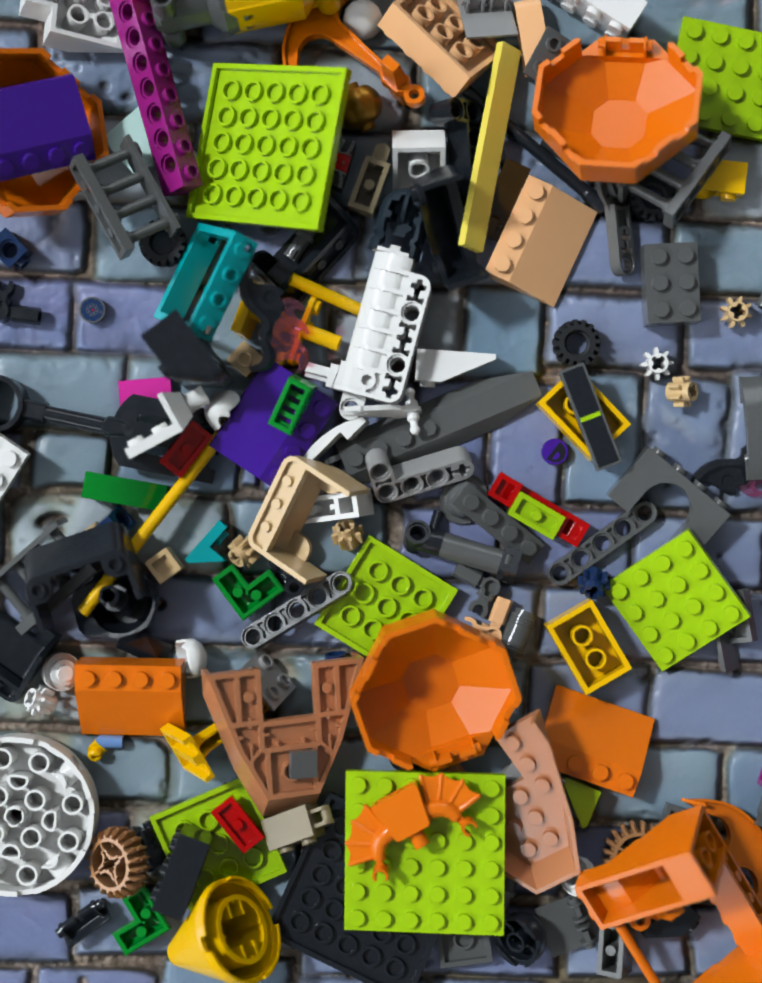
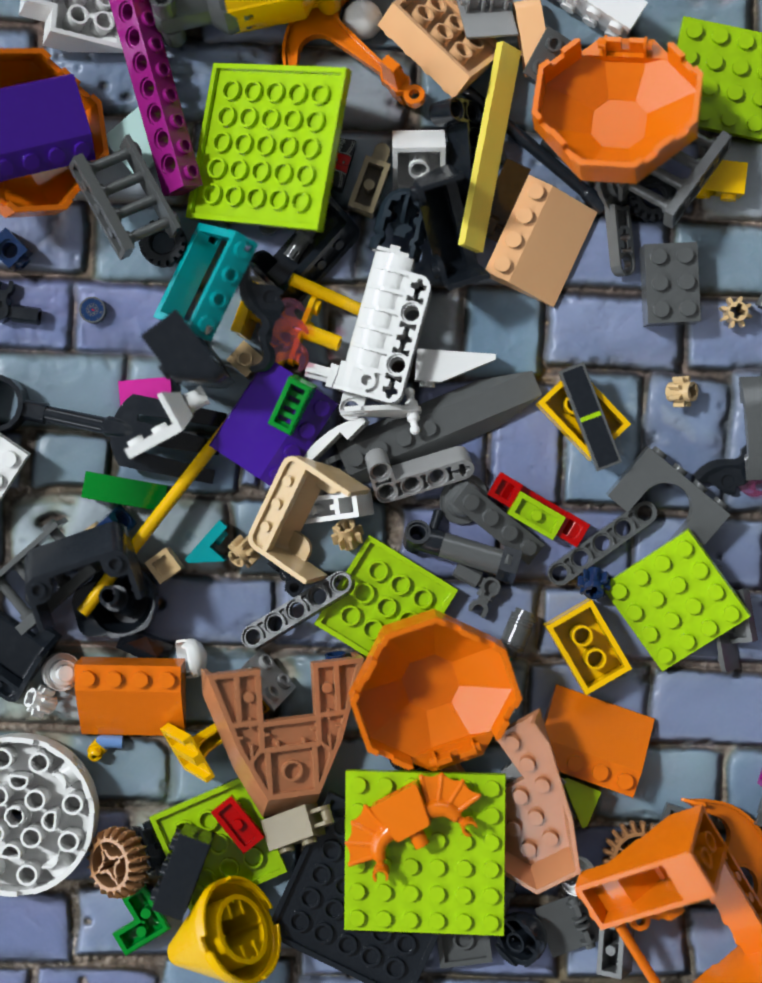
(86, 922): black hinge -> none
(186, 448): red plate -> none
(220, 407): white hair -> none
(248, 597): green brick -> none
(303, 763): dark grey tile -> none
(361, 108): pearl gold plant -> none
(498, 617): light nougat bar -> none
(554, 451): dark purple tile -> none
(576, 327): black tyre -> none
(663, 364): white gear -> none
(677, 927): black slope -> none

